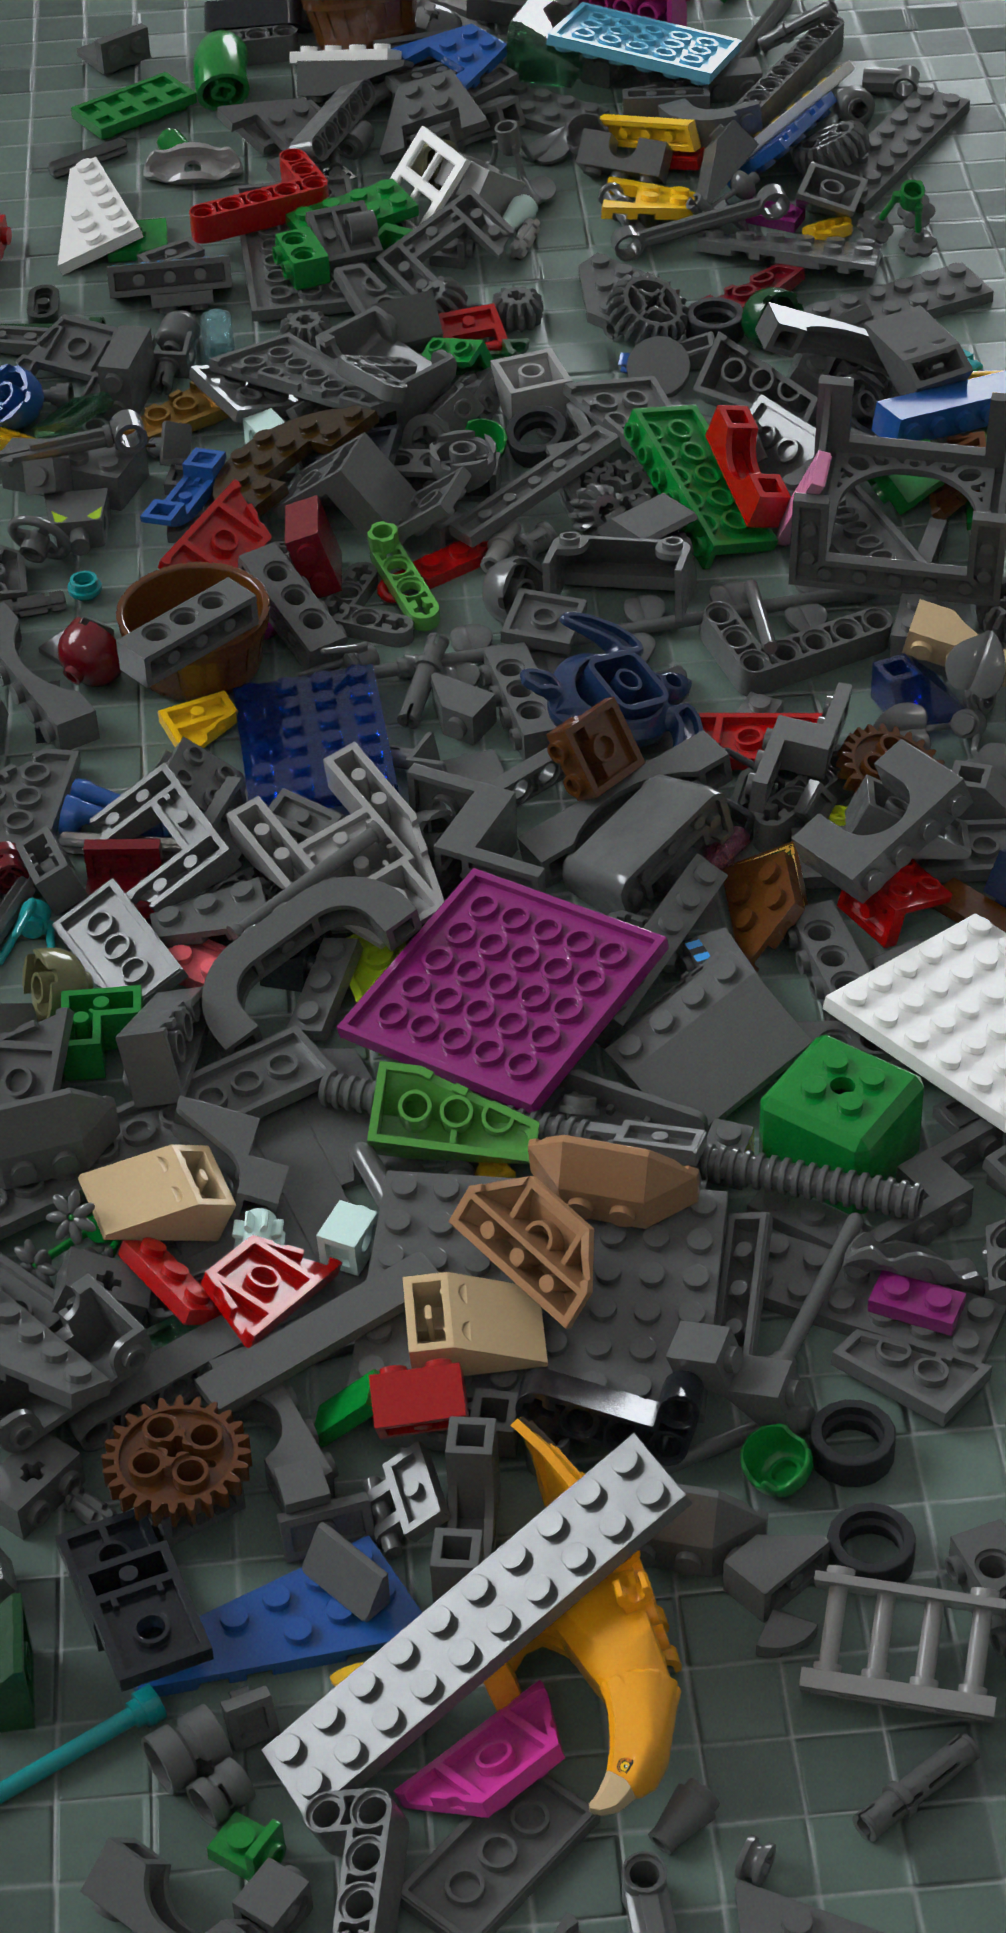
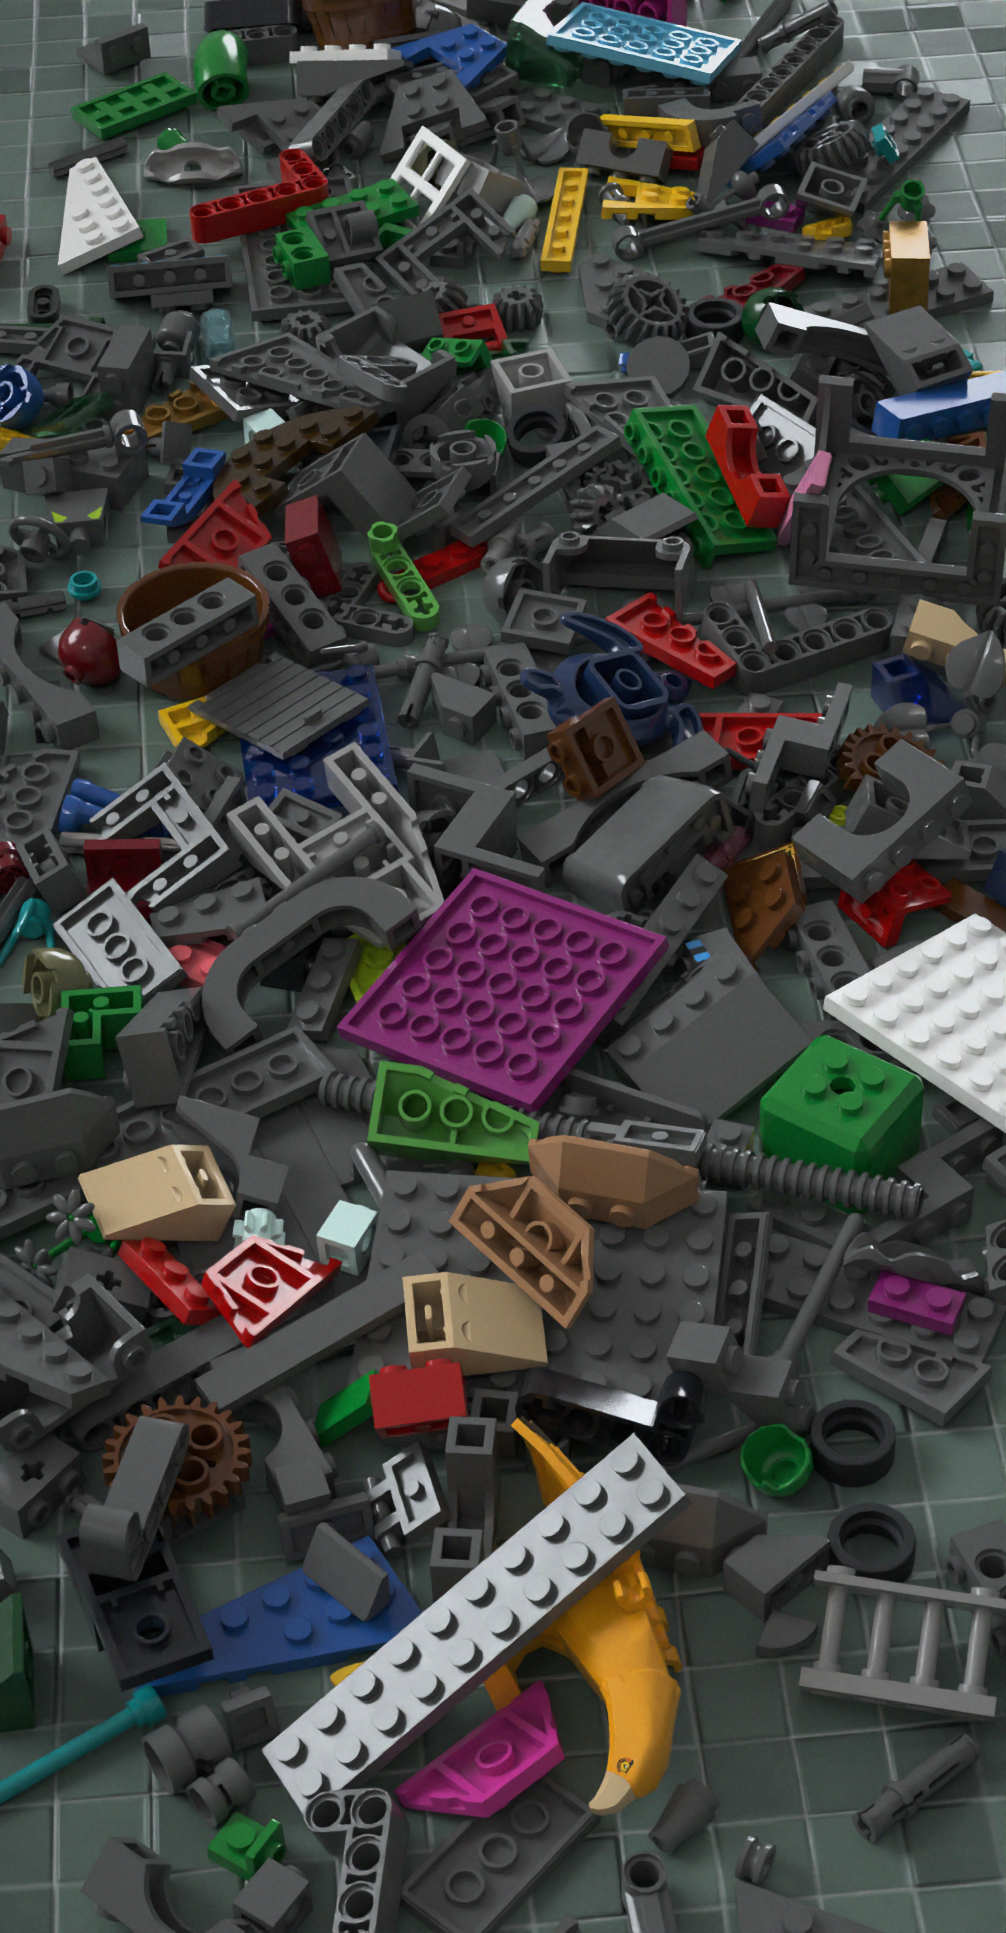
(121, 1532): none -> dark grey beam
(279, 706): none -> dark grey door
(564, 220): none -> yellow plate
(674, 643): none -> red wing
(884, 144): none -> teal plate
(906, 264): none -> pearl gold wedge

